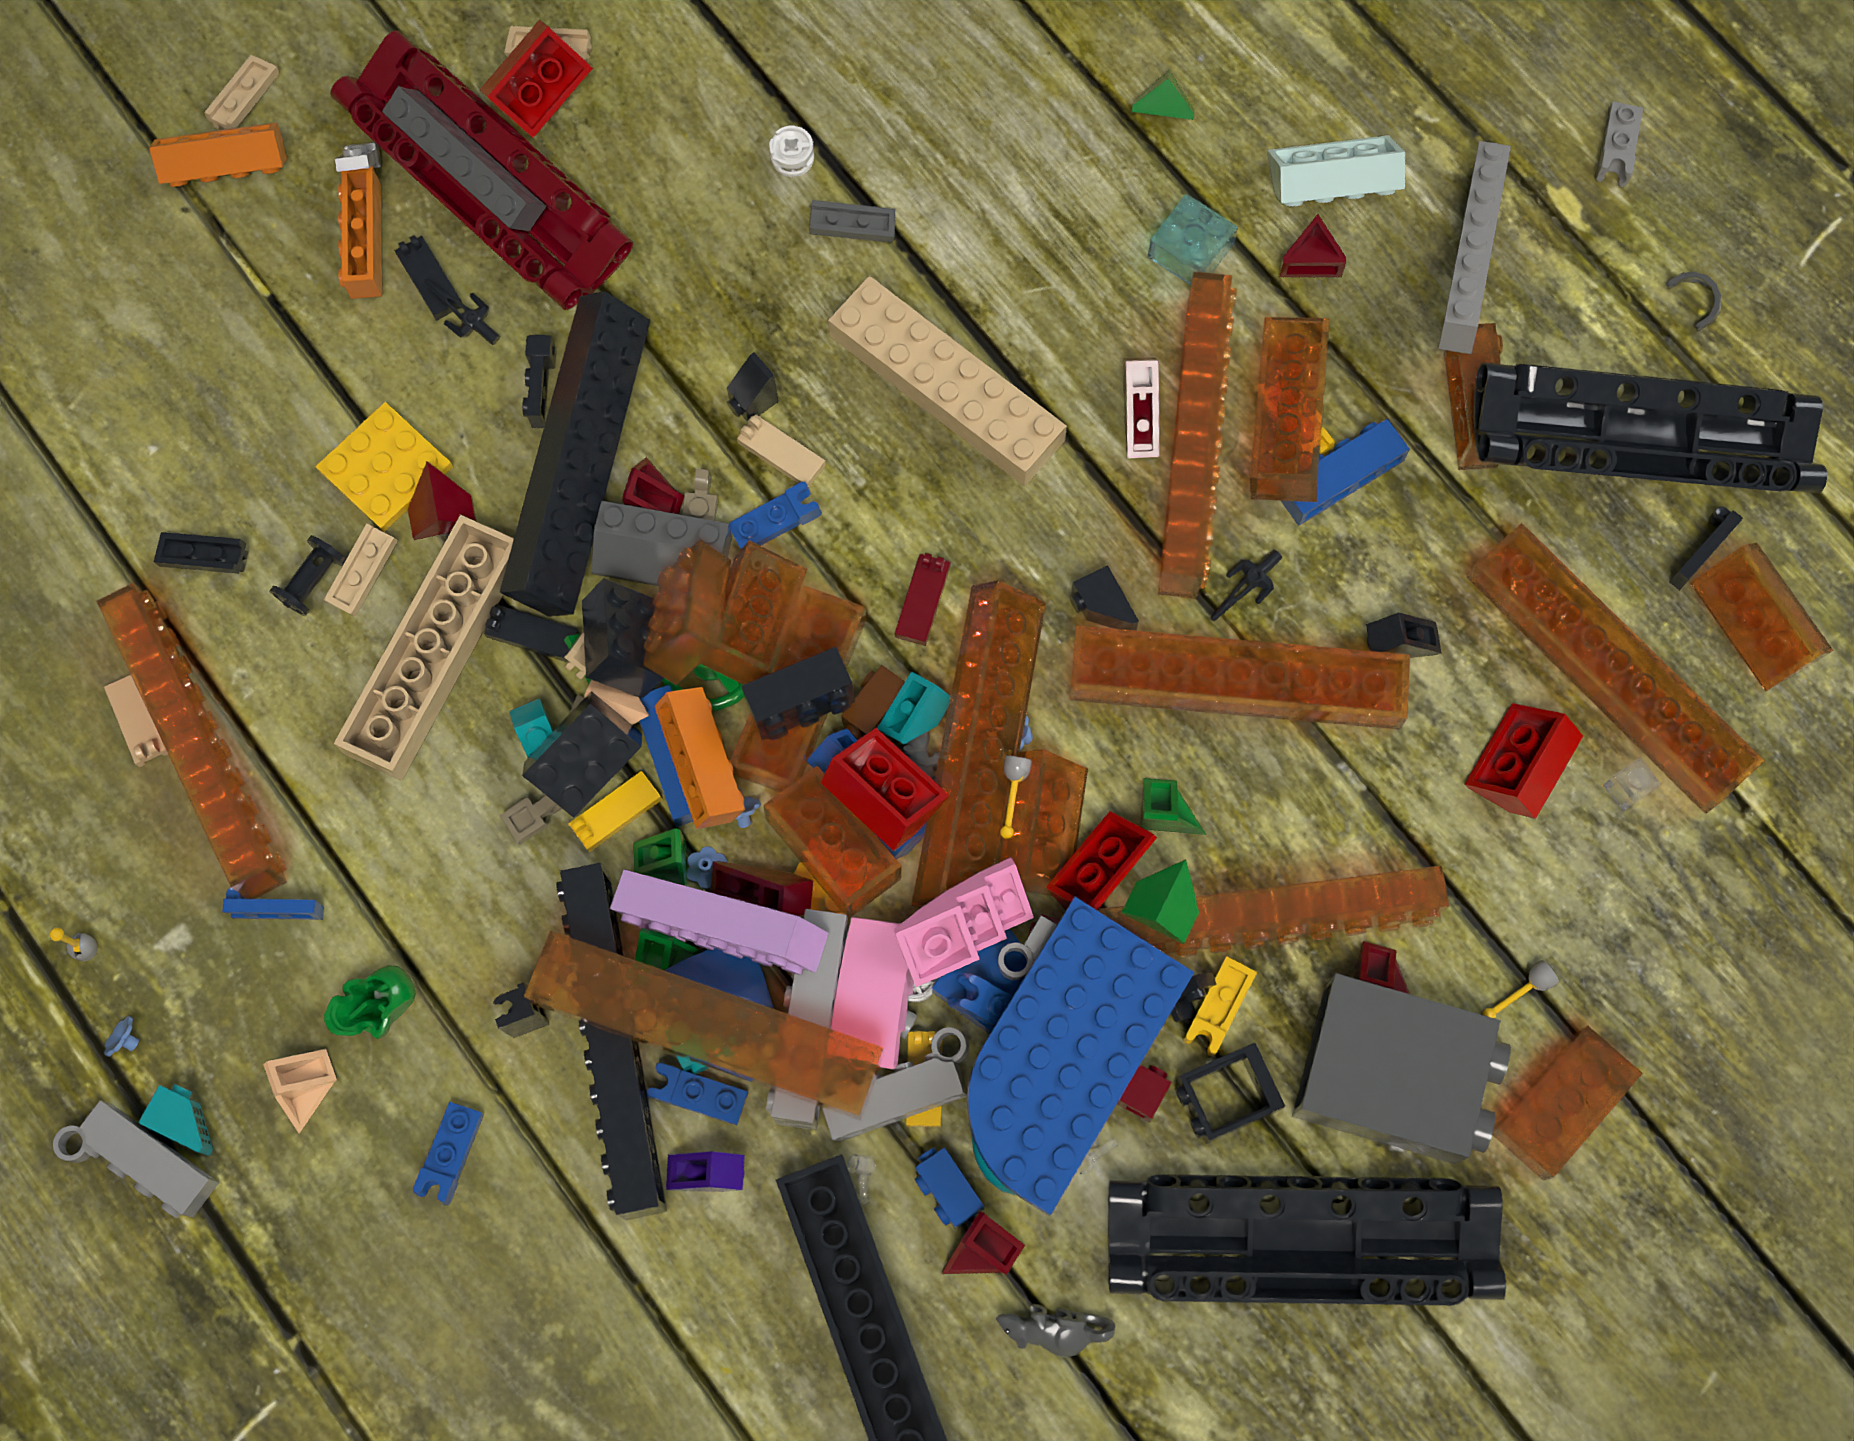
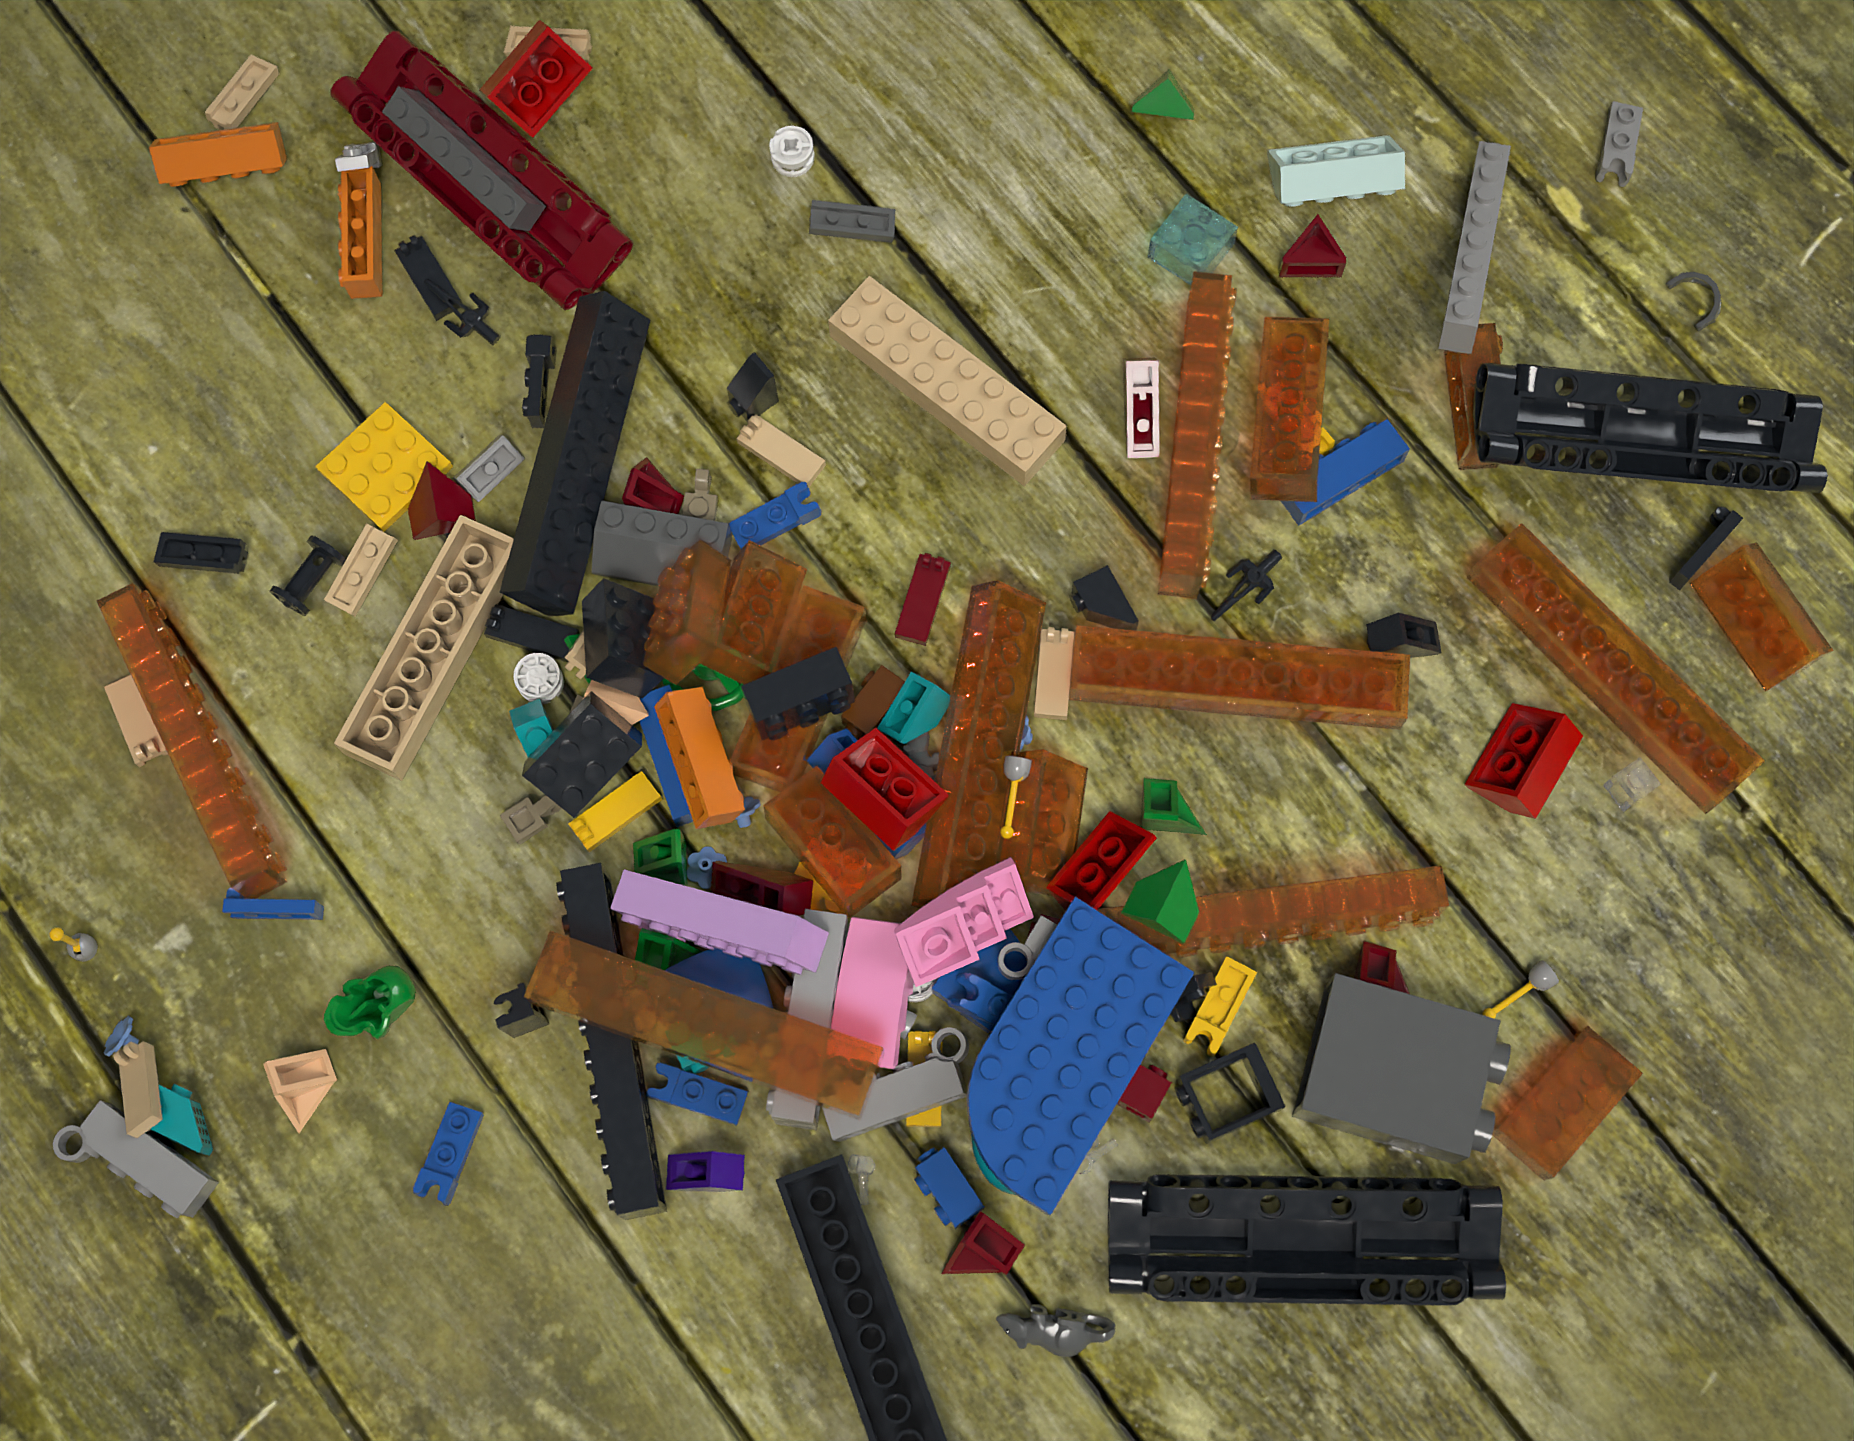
(139, 1087): none -> tan hinge
(489, 468): none -> light grey slope
(538, 677): none -> white wheel
(1054, 673): none -> tan hinge

